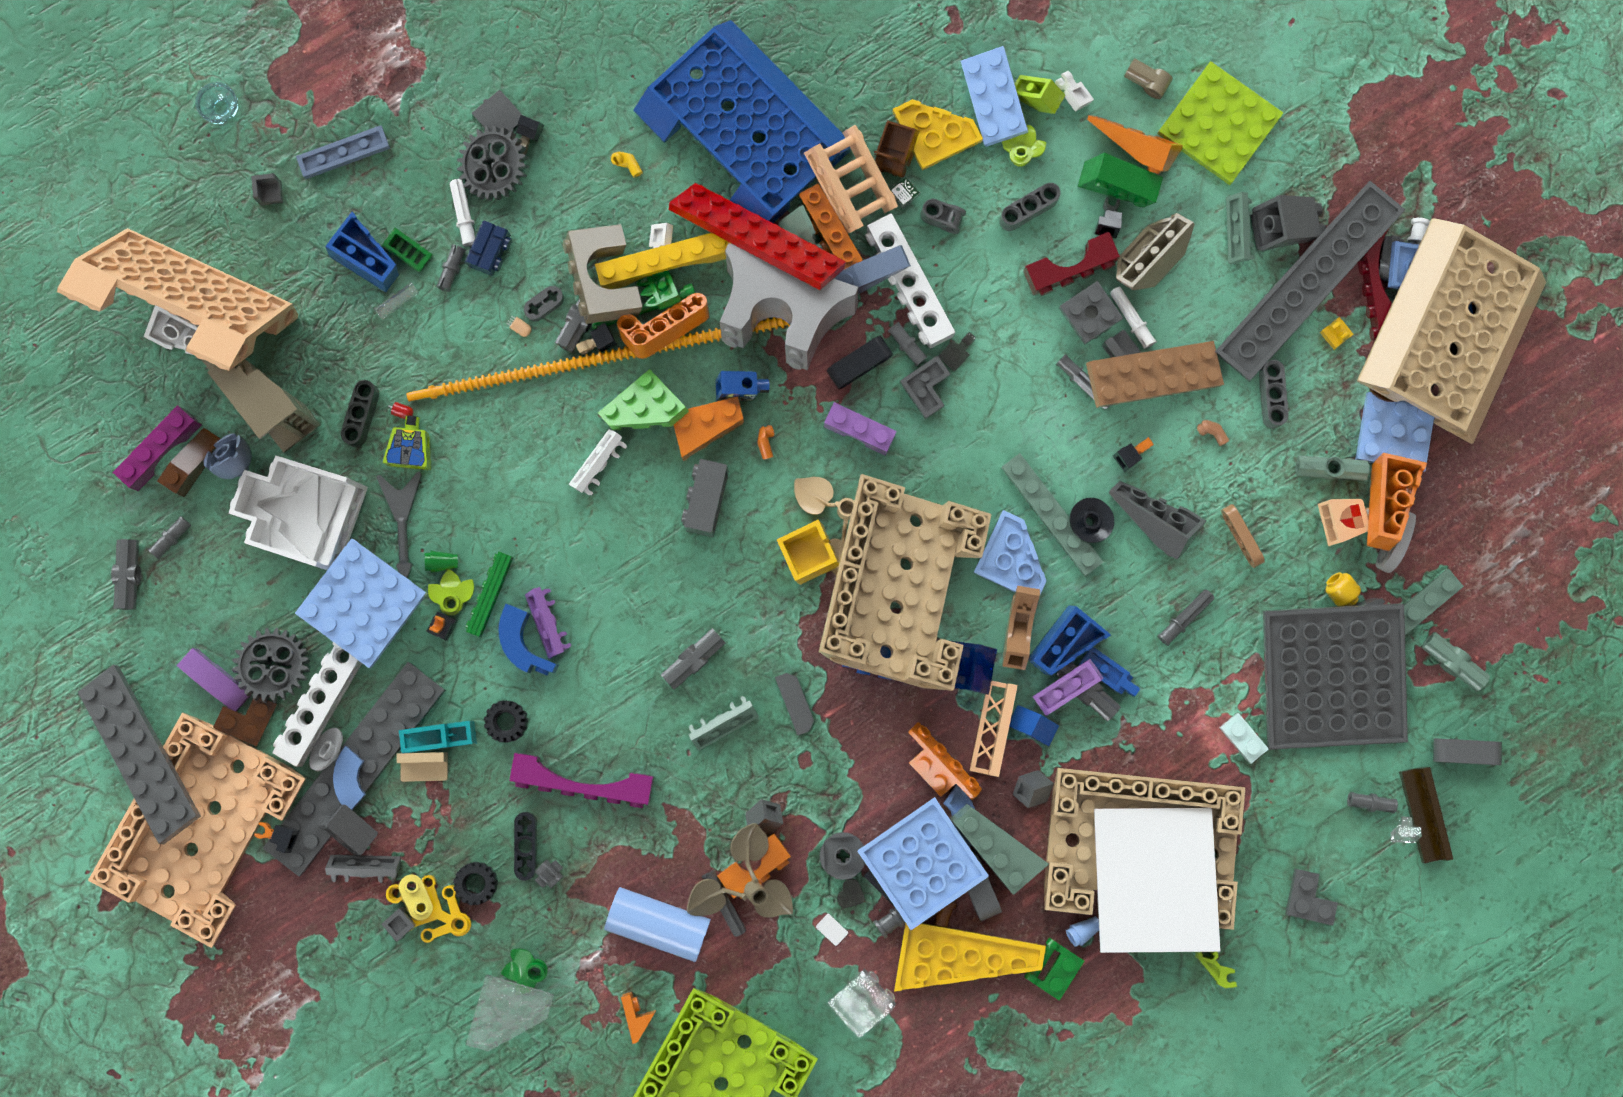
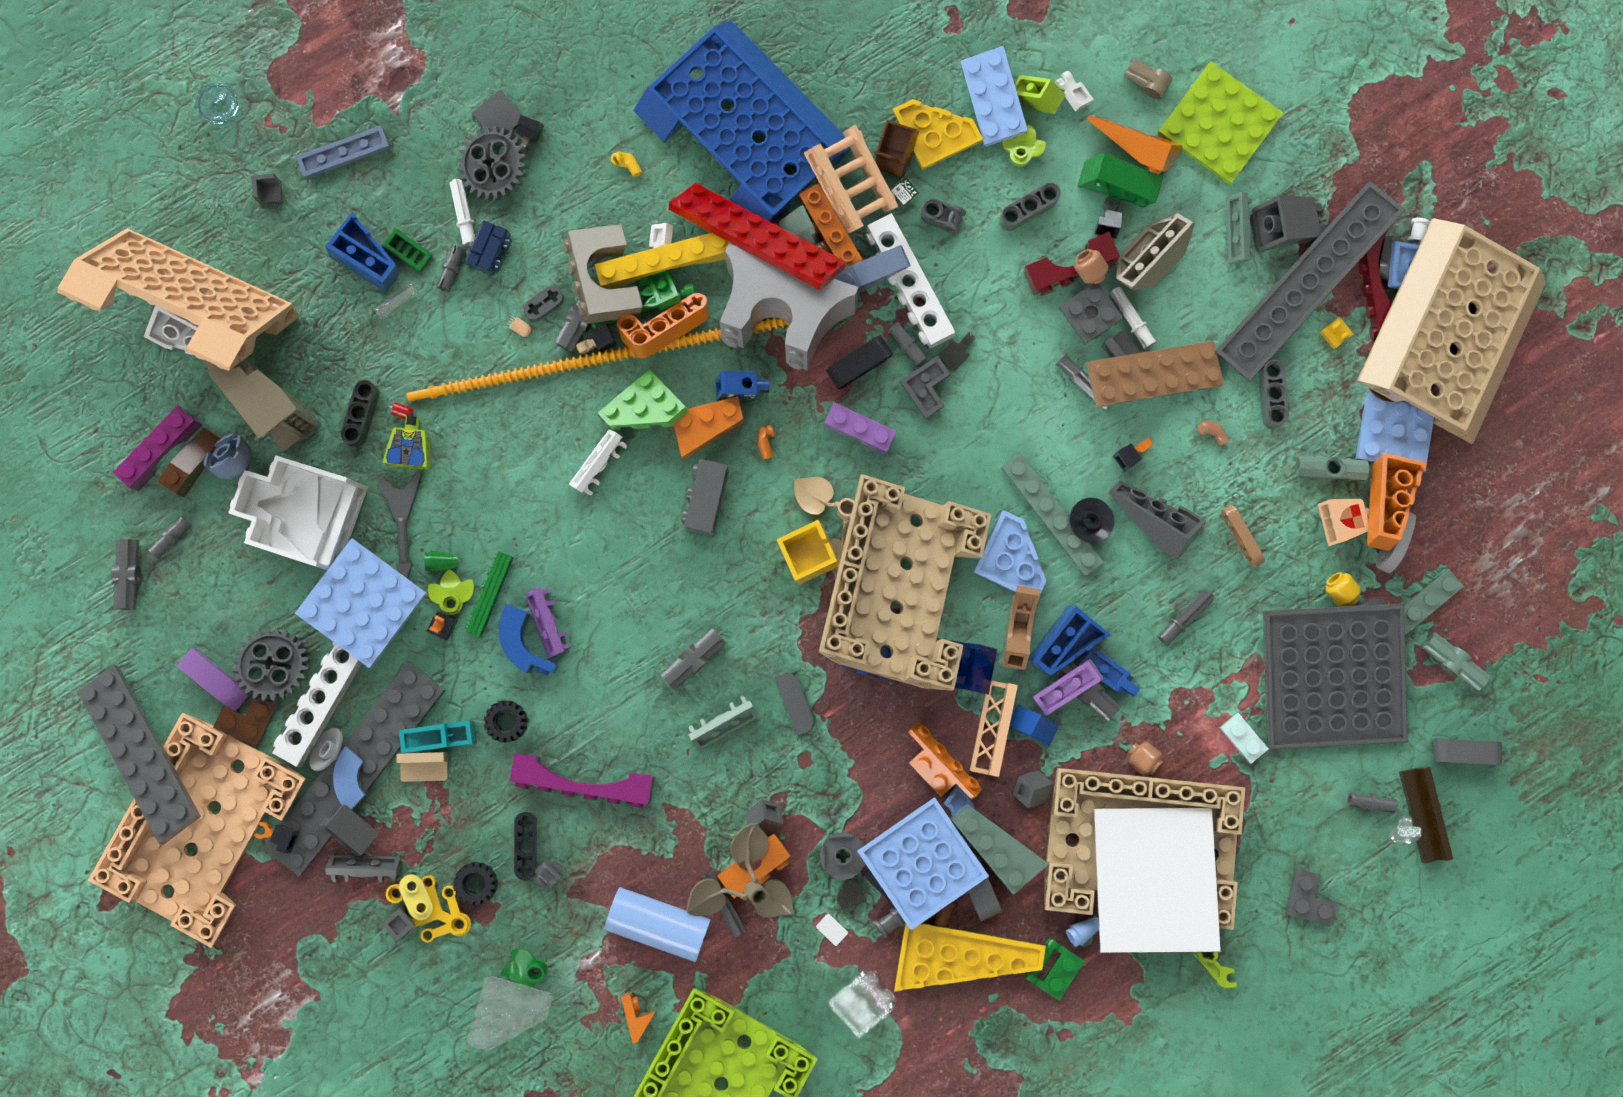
(1091, 266): none -> nougat head
(1145, 758): none -> nougat head

